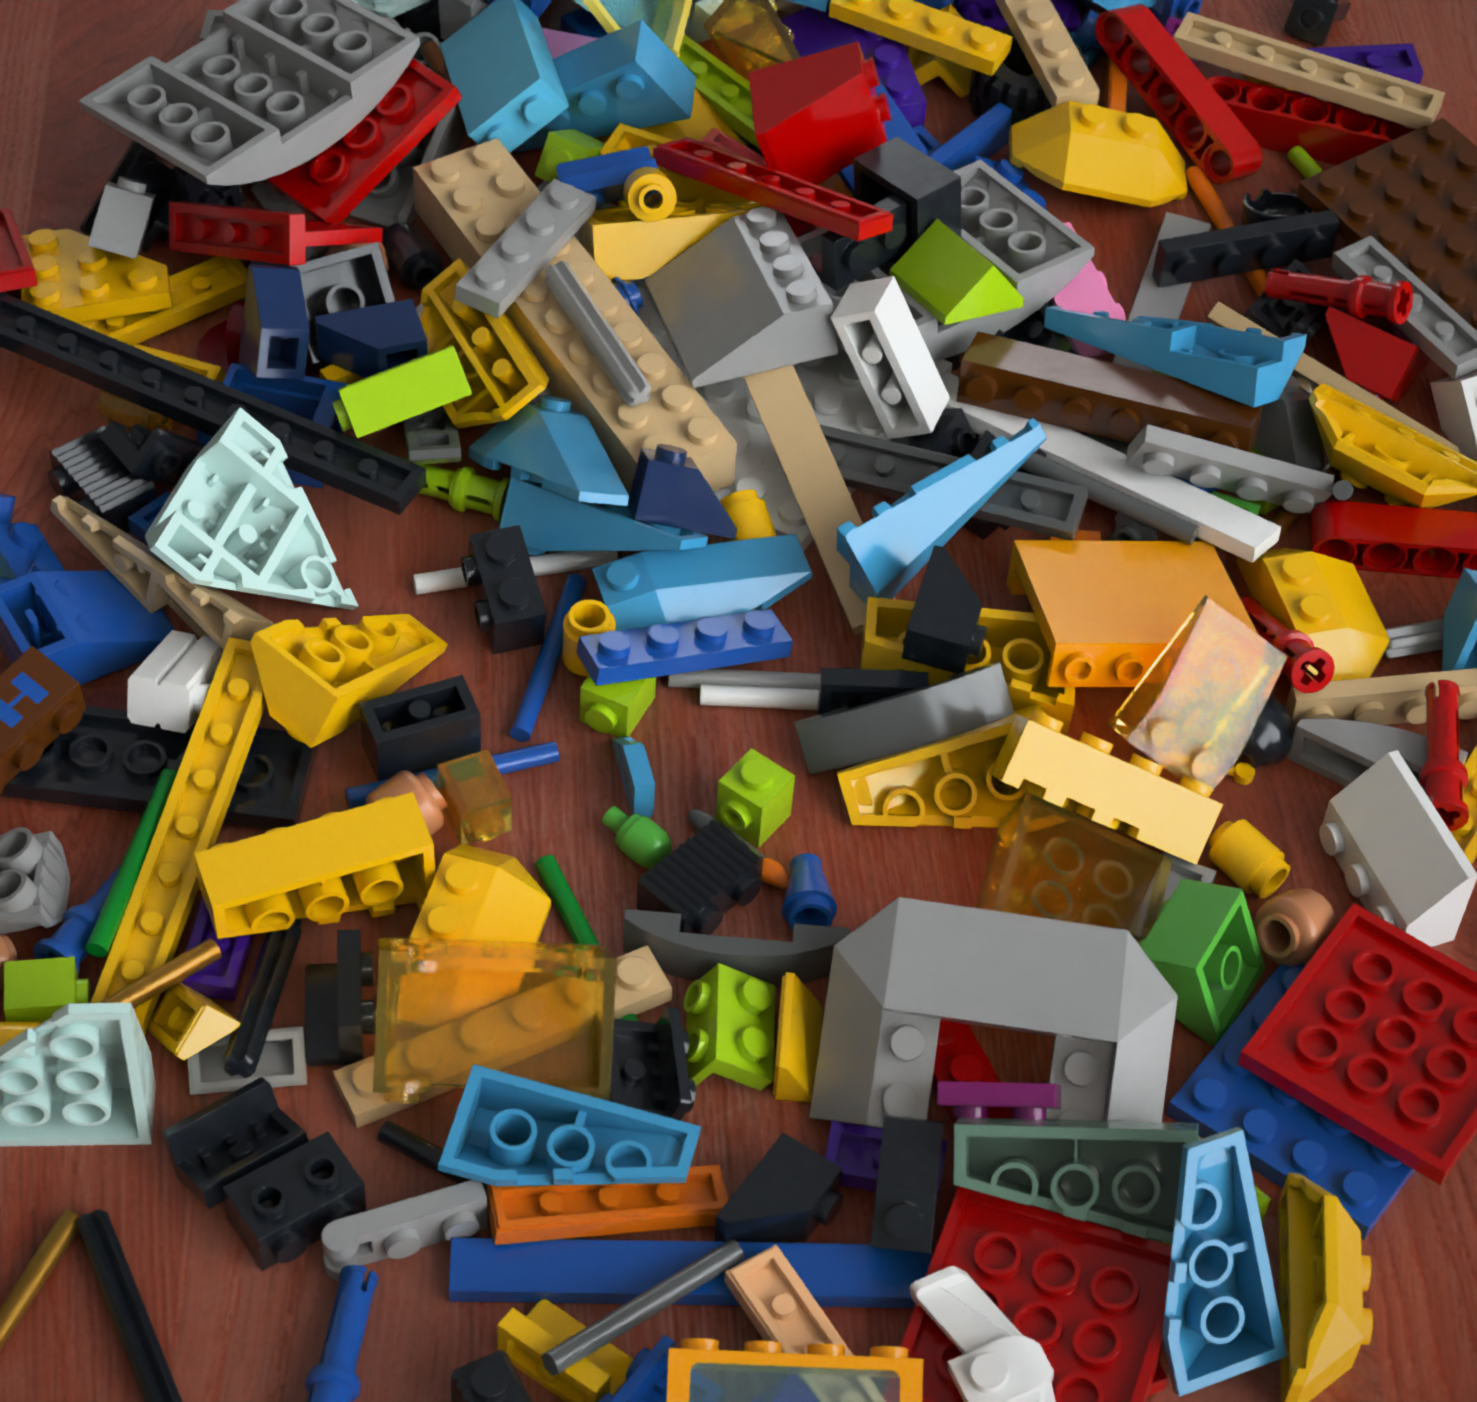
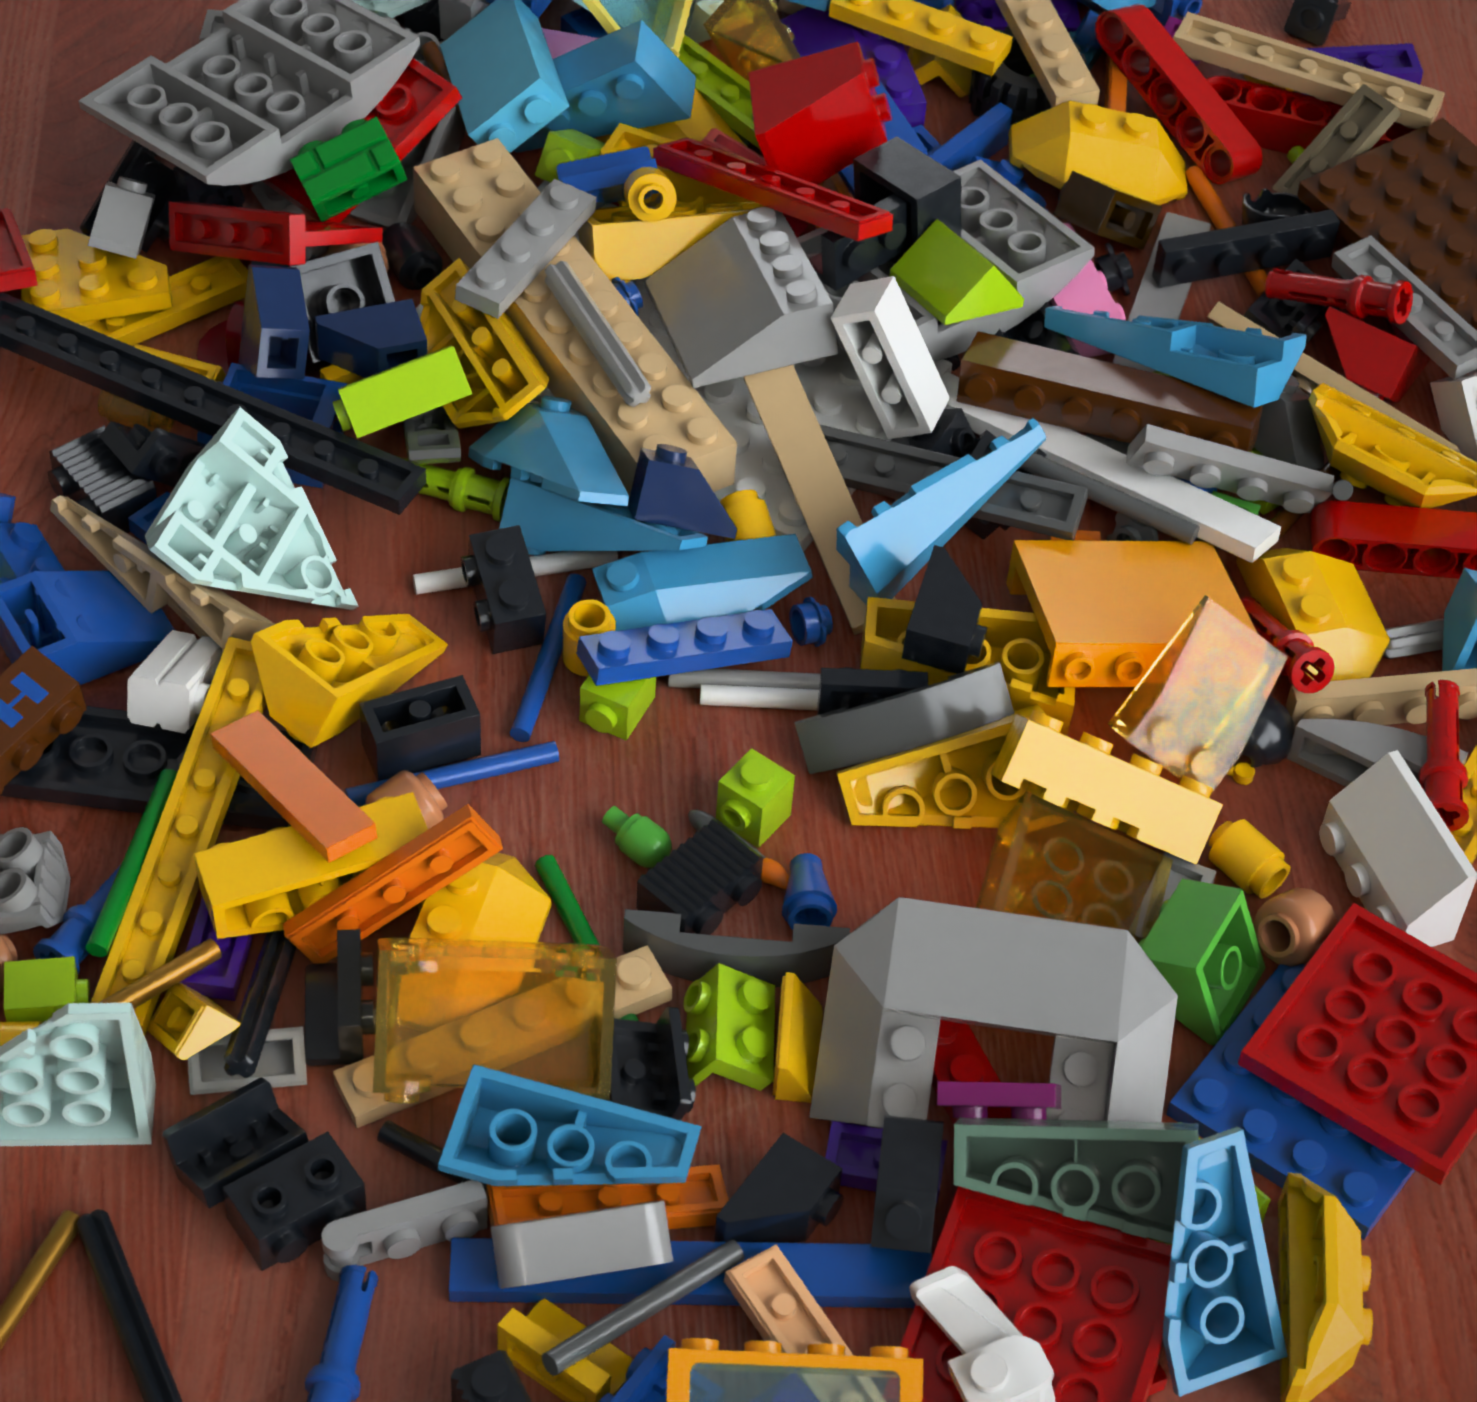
(294, 786): none -> orange tile
(348, 167): none -> green brick
(394, 884): none -> orange tile
(475, 797): clear yellow brick -> none
(581, 1244): none -> light grey beam
(635, 775): dark azure tile -> none
(810, 622): none -> blue plate
(1106, 210): none -> dark brown slope
(1115, 269): none -> black plate
(1347, 135): none -> dark tan plate

